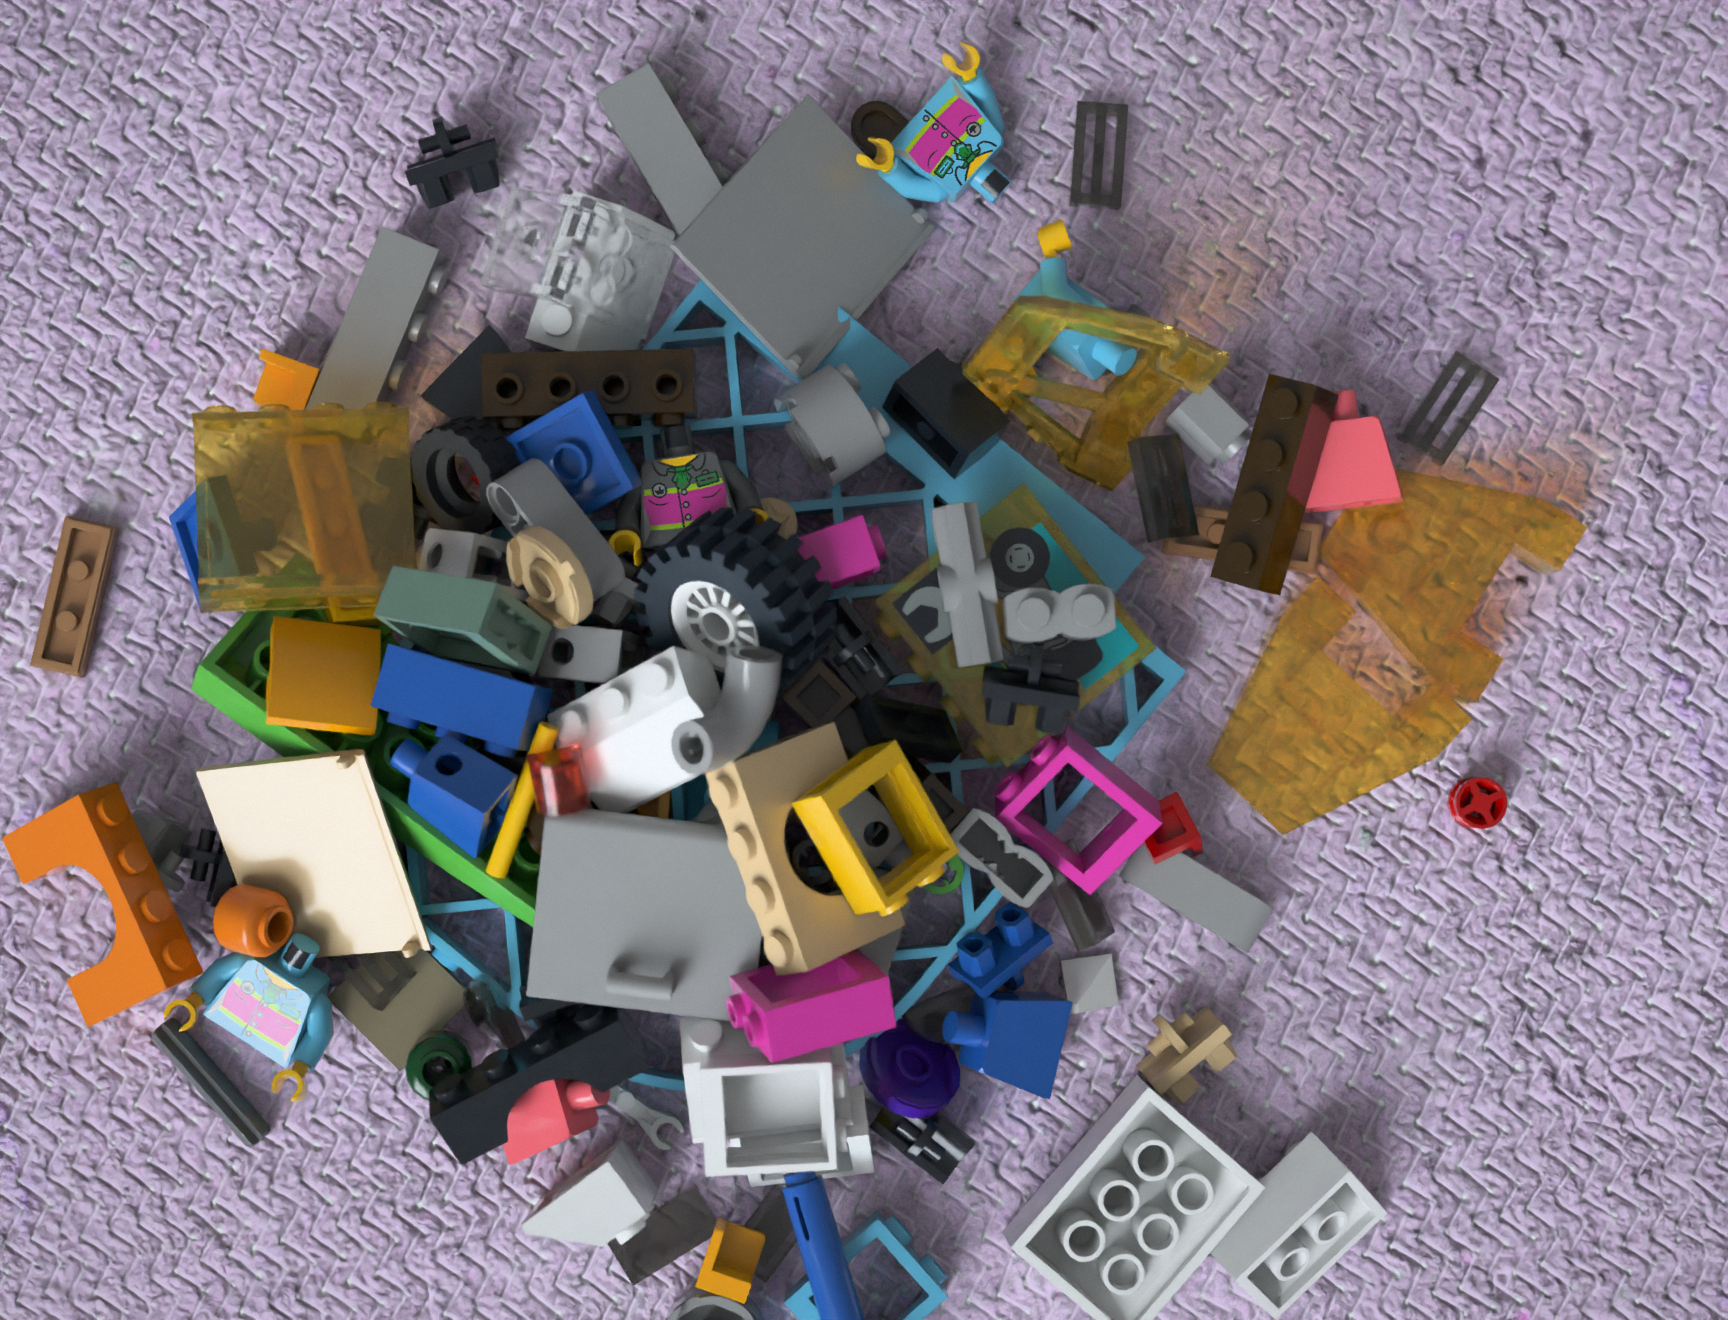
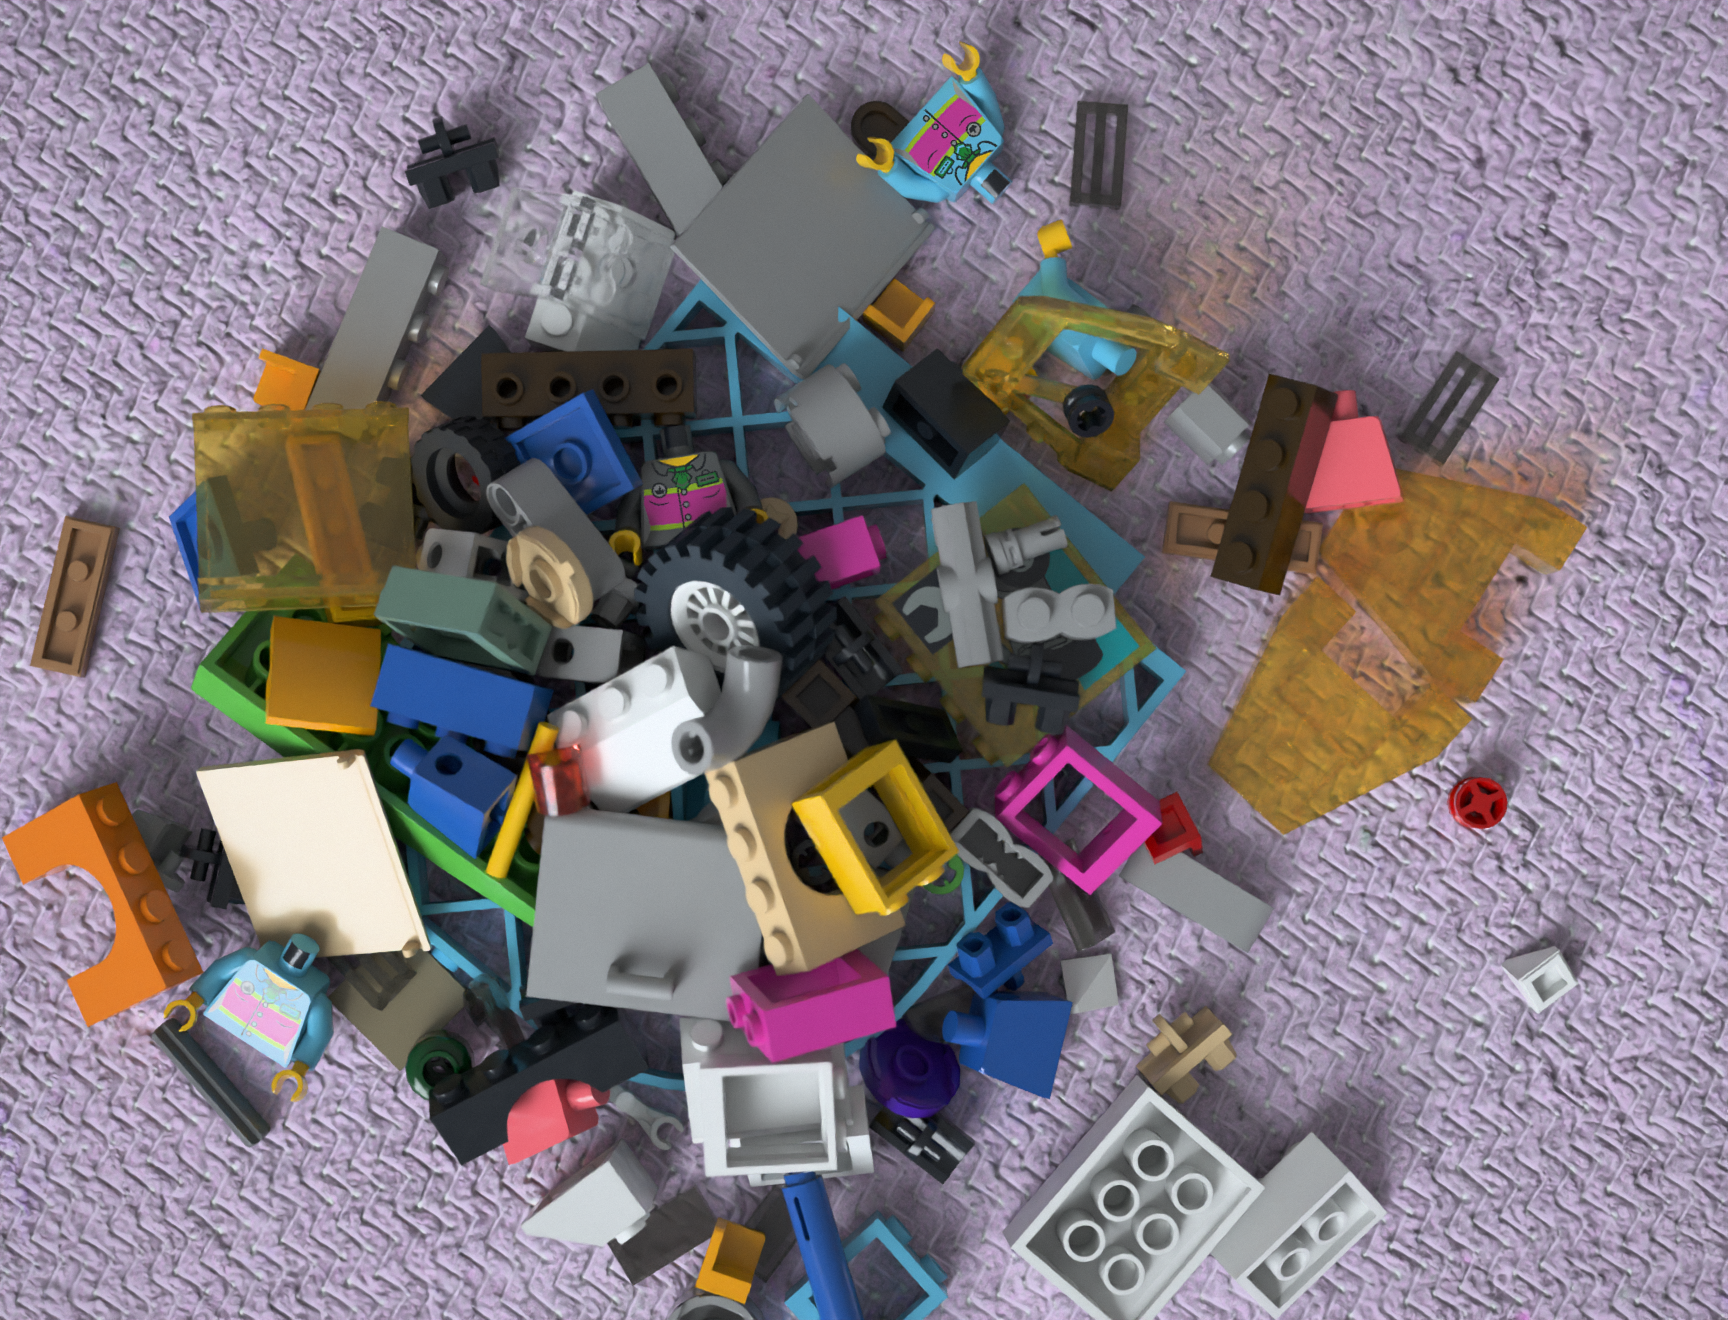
(252, 920): orange head -> none
(899, 314): none -> light orange panel
(1011, 548): none -> light grey pin
(1087, 398): none -> black bush
(1156, 488): clear smoke tile -> none
(1541, 976): none -> white slope

